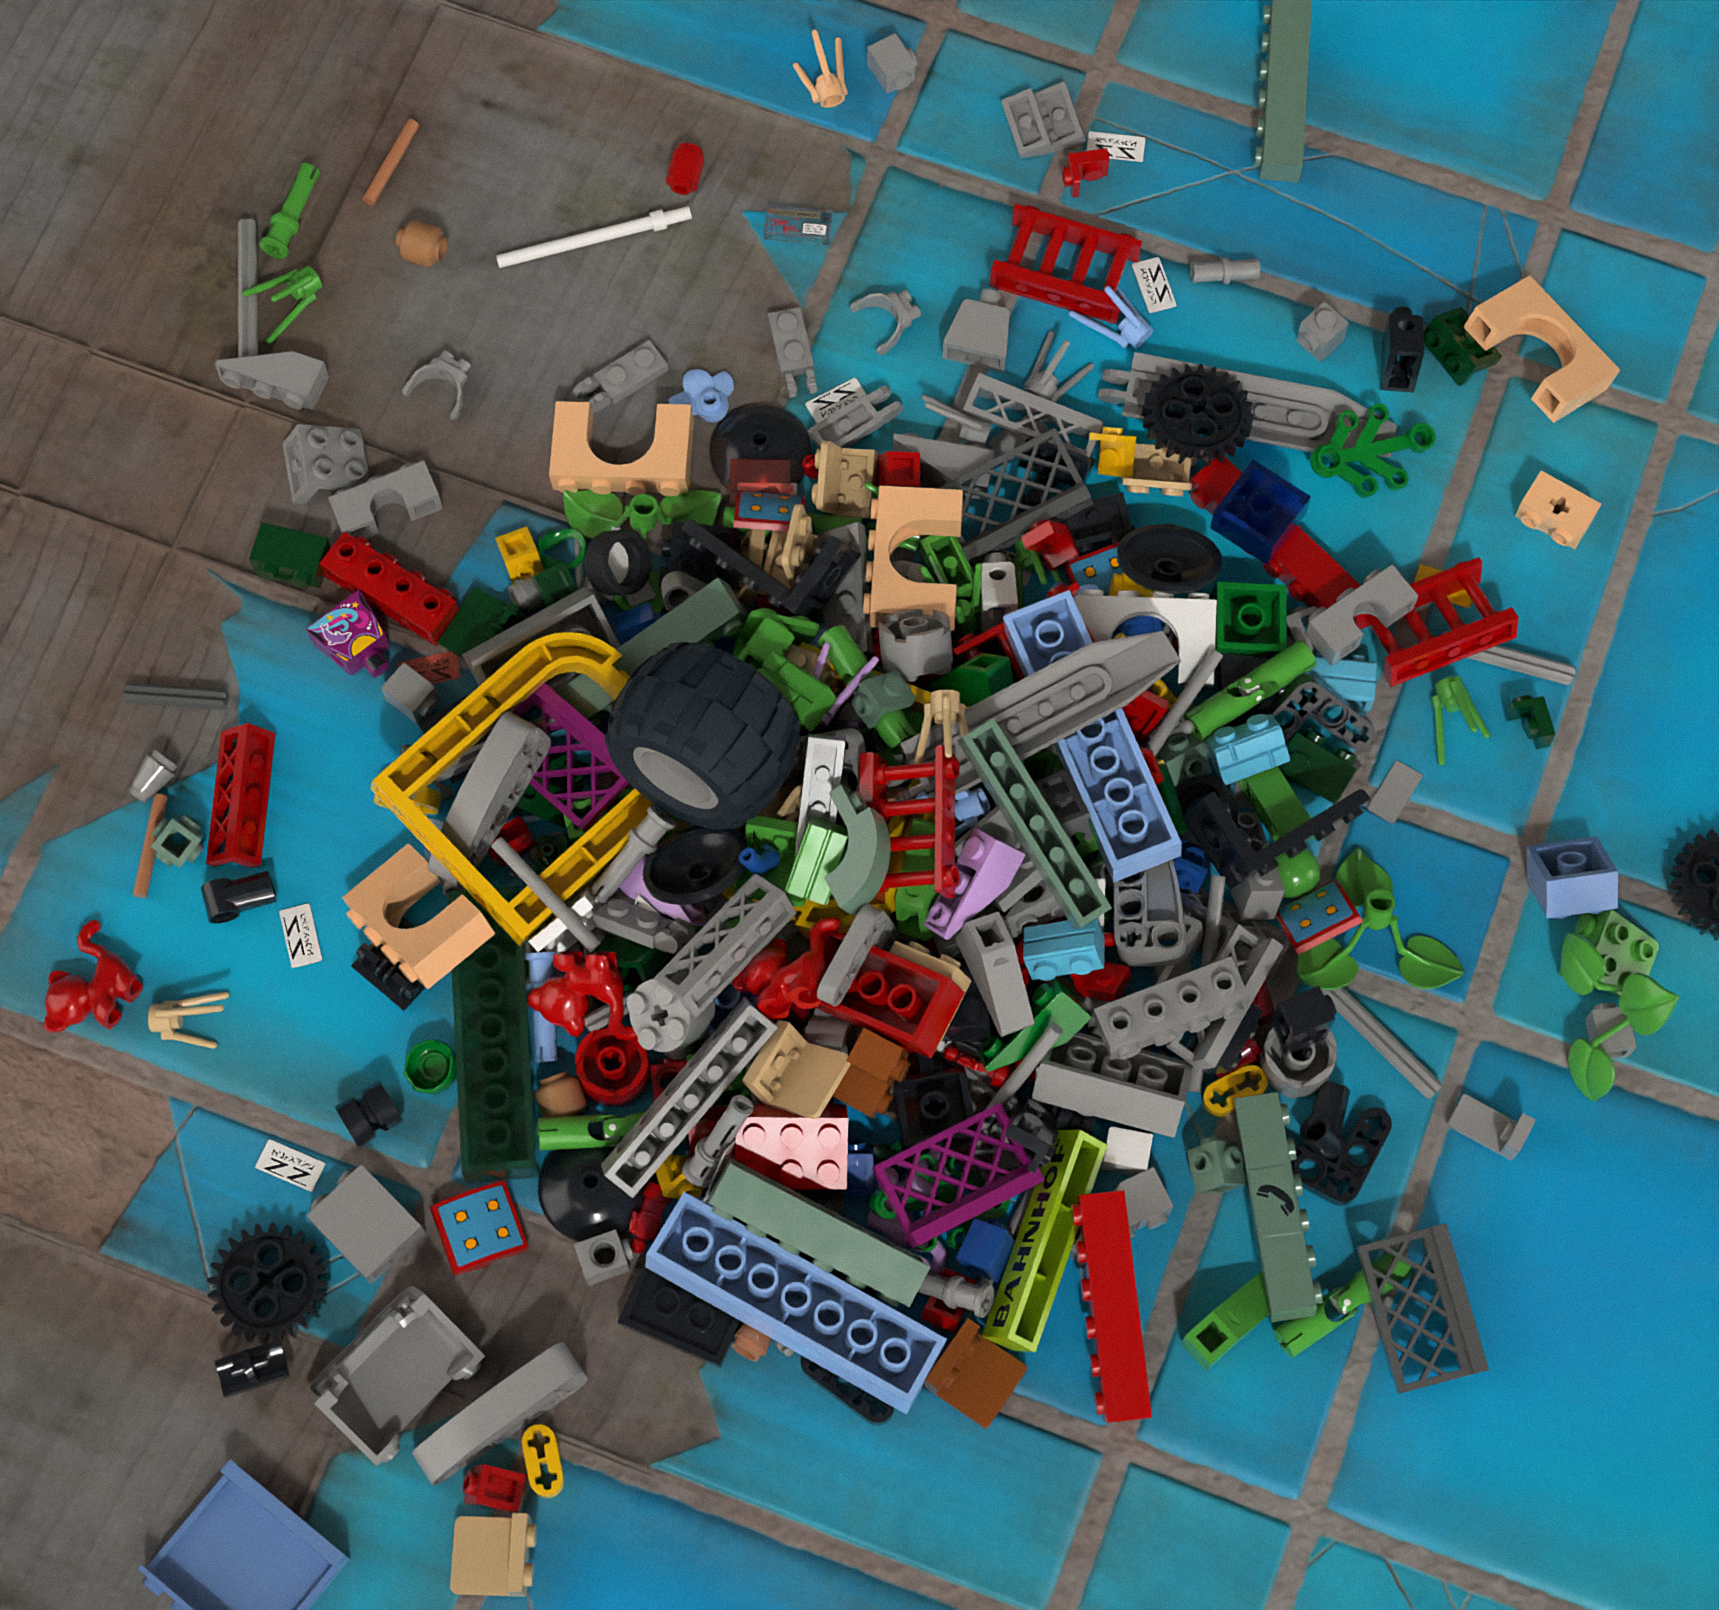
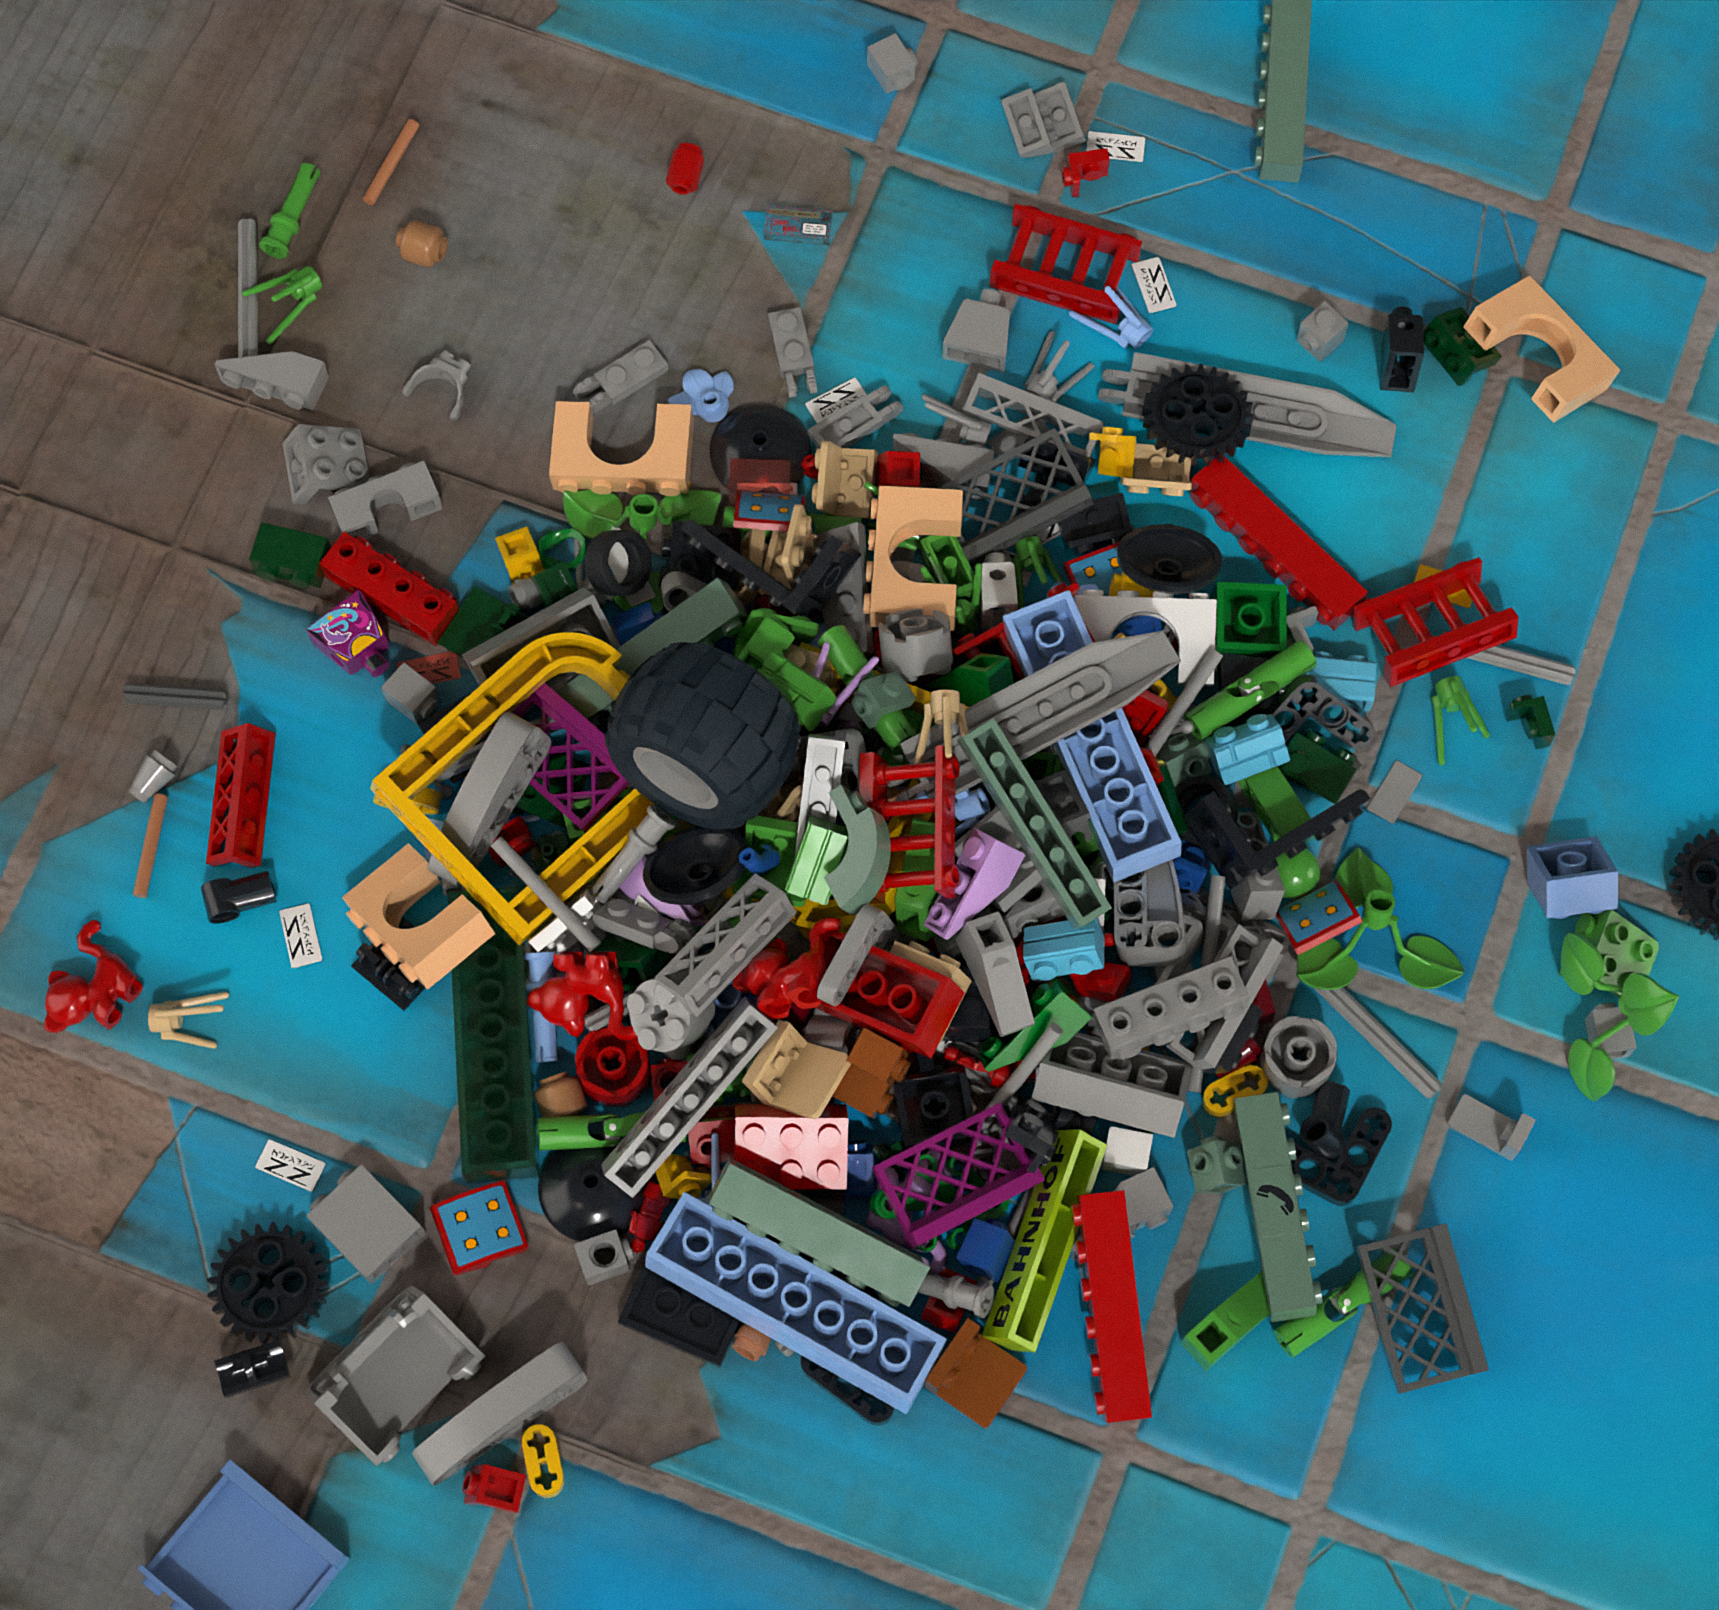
(168, 850): sand green brick -> none
(368, 1113): black wheel -> none
(431, 1067): green hair -> none
(493, 1555): tan bracket -> none
(657, 221): white bar -> none
(710, 1149): light grey pin -> none
(725, 1156): white sticker -> none
(829, 89): light nougat plant -> none
(898, 306): light grey helmet -> none
(1052, 541): red bracket -> none
(1225, 270): light grey pin -> none
(1260, 512): clear blue brick -> none
(1303, 1019): black brick -> none
(1365, 451): green plant -> none
(1382, 595): light grey arch -> none
(1552, 495): light nougat brick -> none

